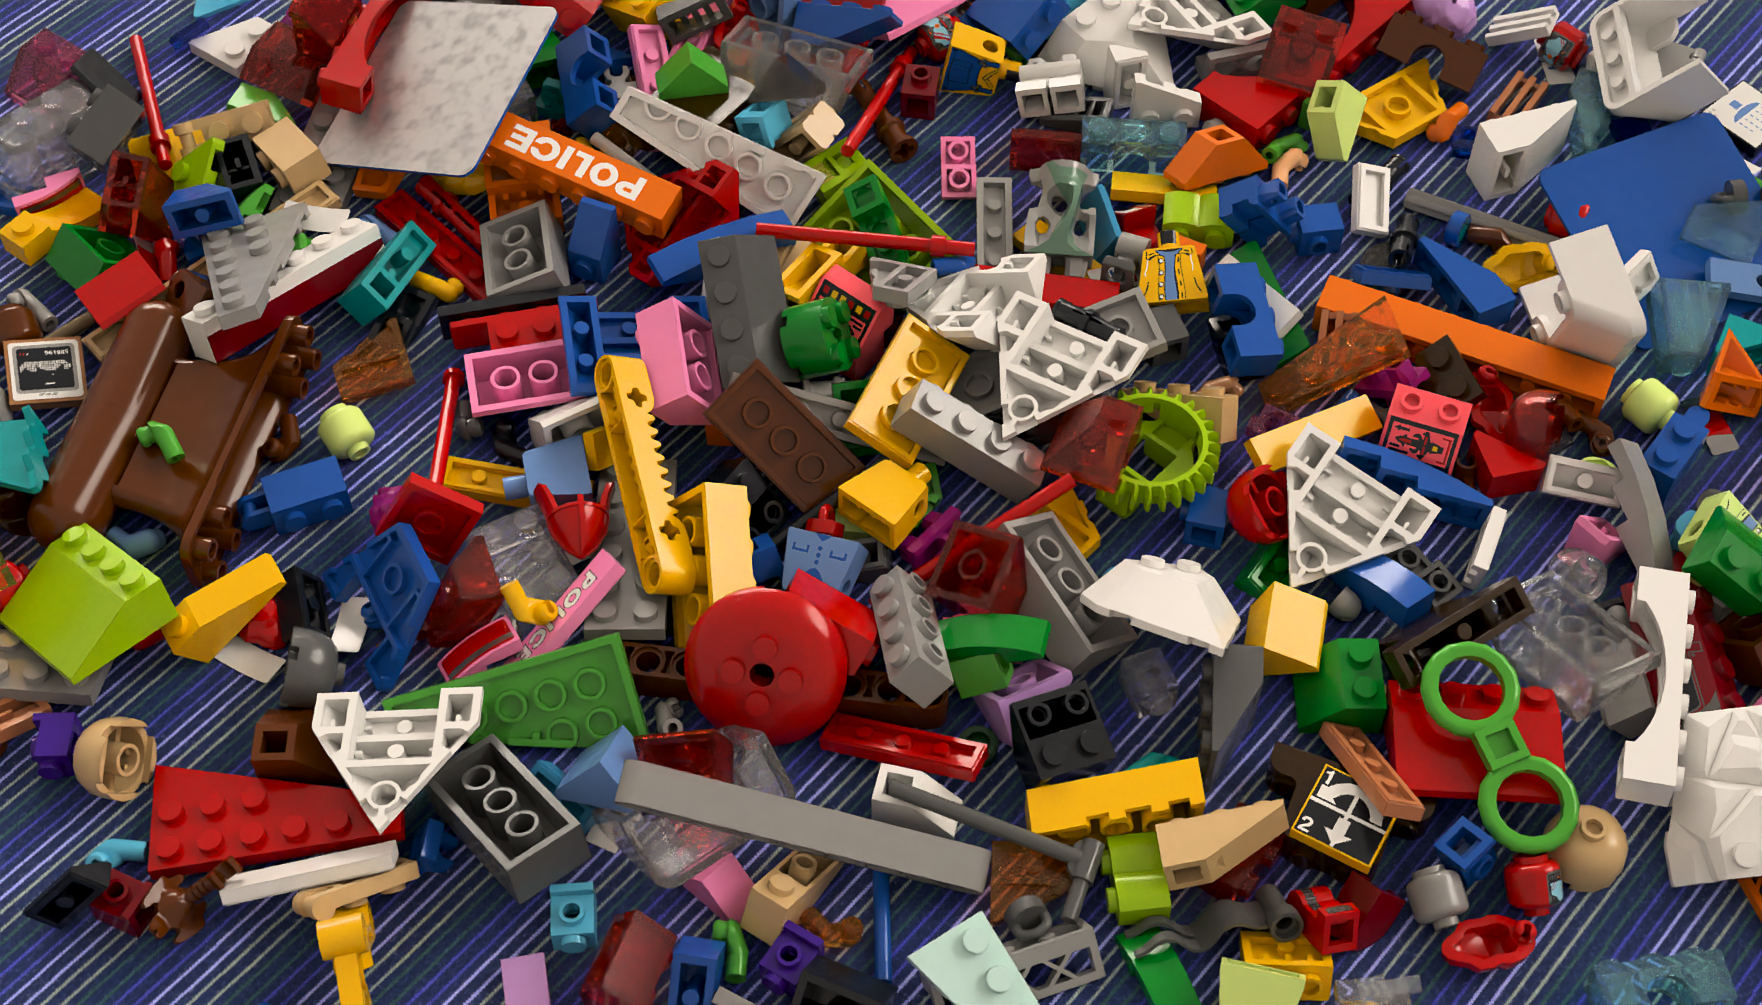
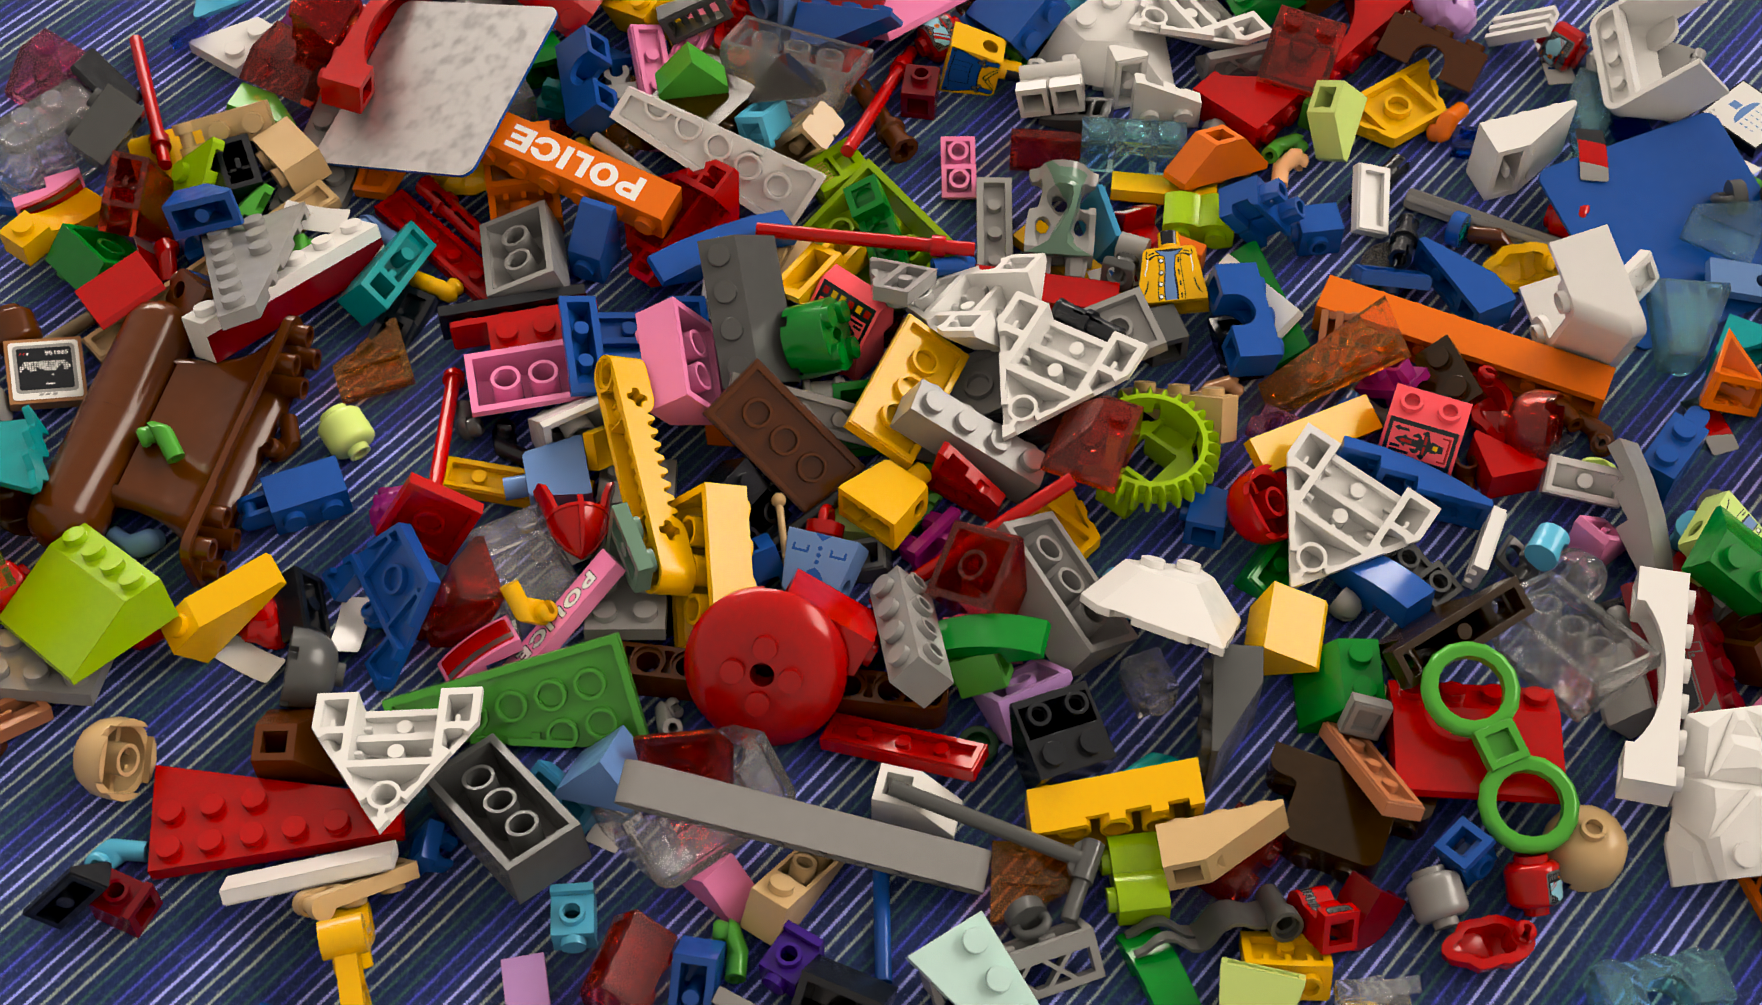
(45, 318): light grey arm -> none
(55, 743): dark purple brick -> none
(176, 907): reddish brown piece -> none
(626, 540): none -> sand green wing
(779, 500): none -> tan hinge
(834, 934): clear orange arm -> none
(964, 484): none -> red wing
(1342, 821): tile -> none
(1365, 716): none -> light grey tile
(1527, 86): nougat tile -> none
(1537, 555): none -> medium azure leg
(1592, 155): none -> sticker
(1649, 404): yellowish green head -> none

